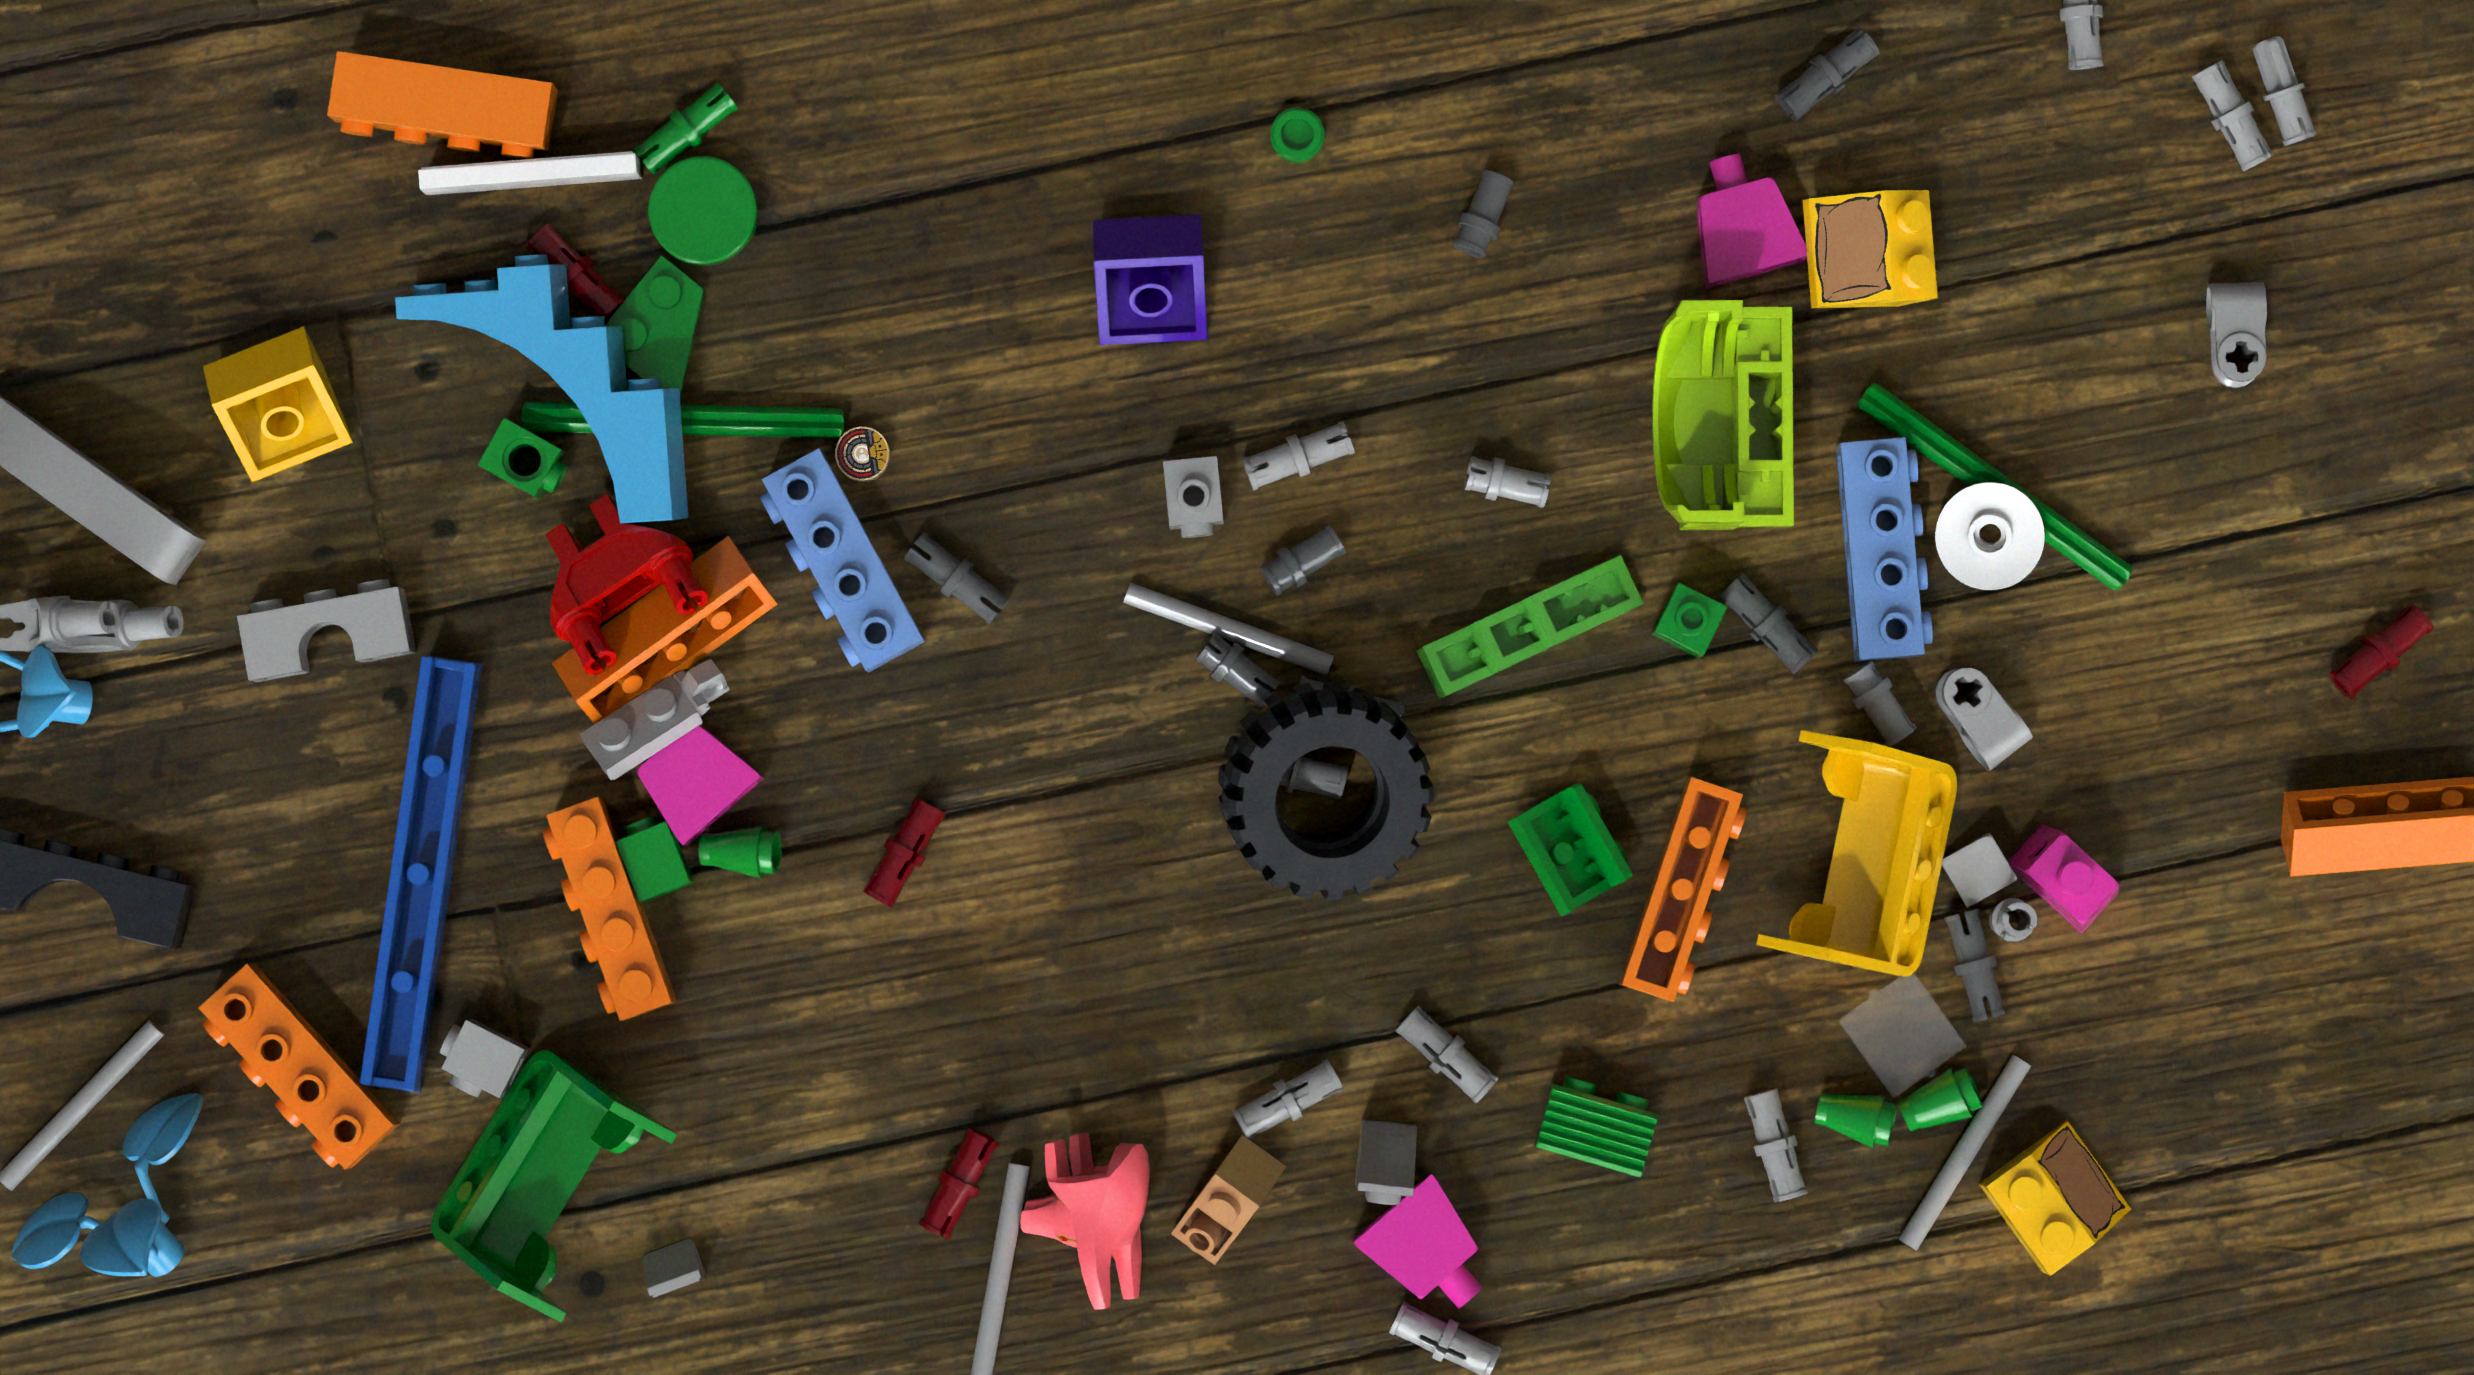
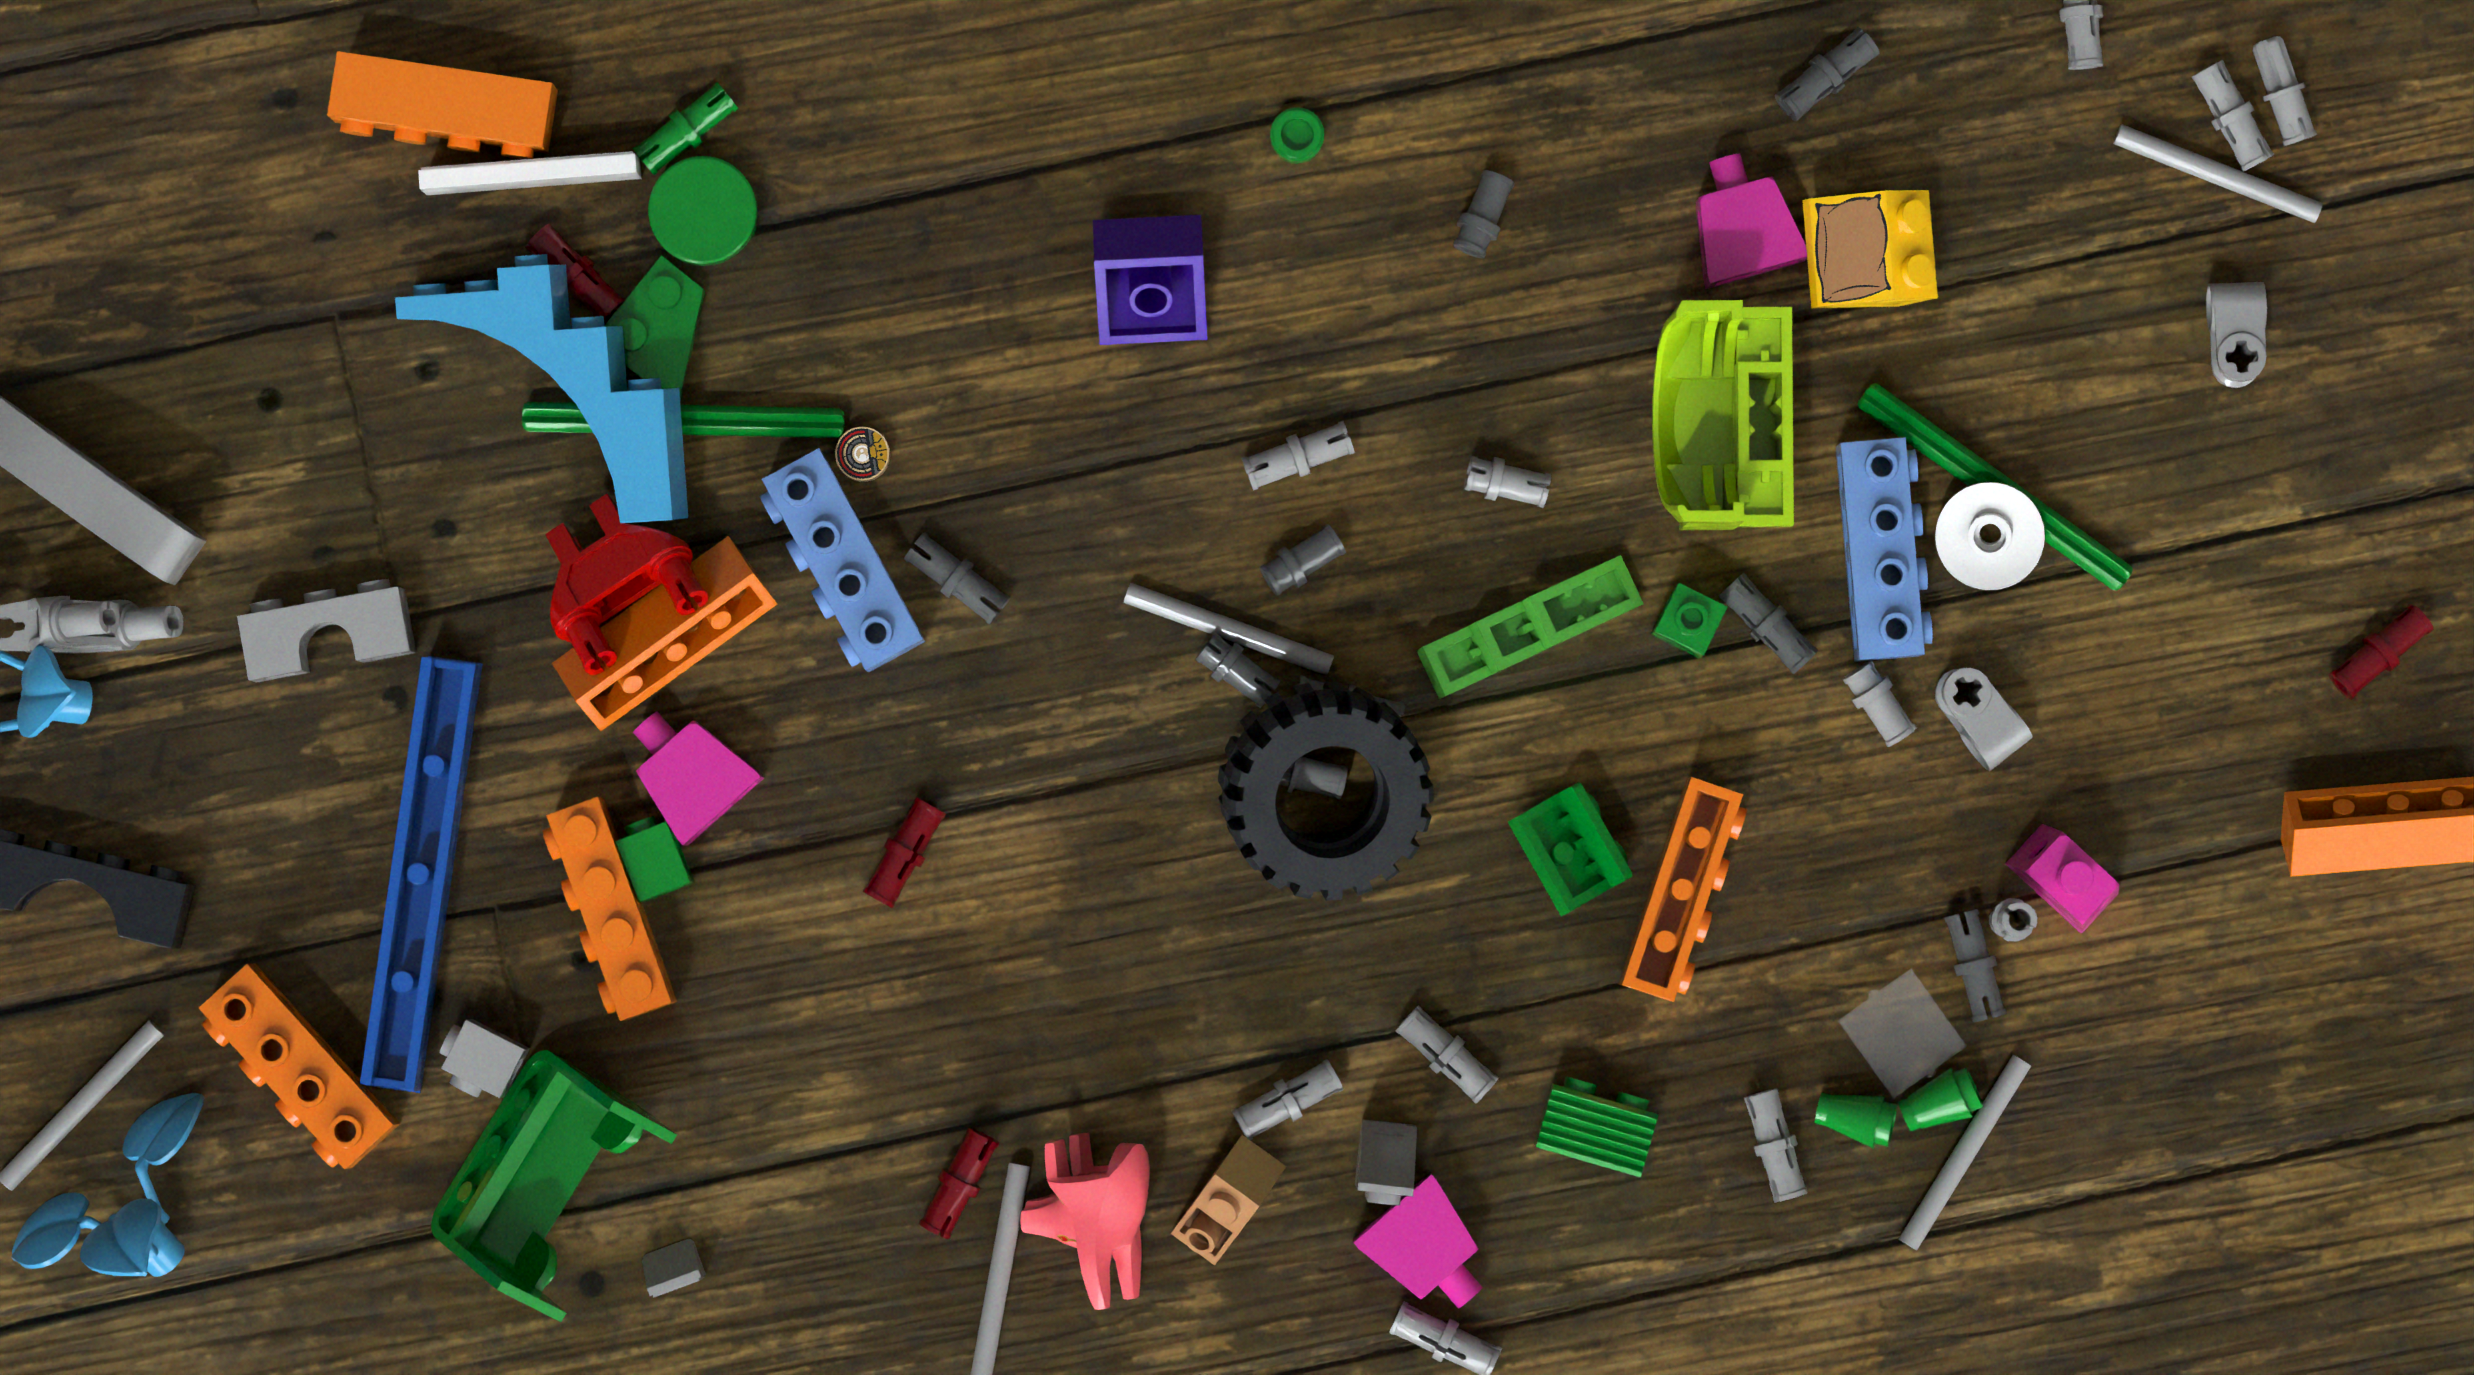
(276, 404): yellow slope -> none
(507, 443): green brick -> none
(654, 719): light grey hinge -> none
(745, 851): green cone -> none
(1193, 495): light grey brick -> none
(1881, 860): yellow windscreen -> none
(1978, 870): light grey slope -> none
(2056, 1198): yellow slope -> none
(2217, 173): none -> light grey bar

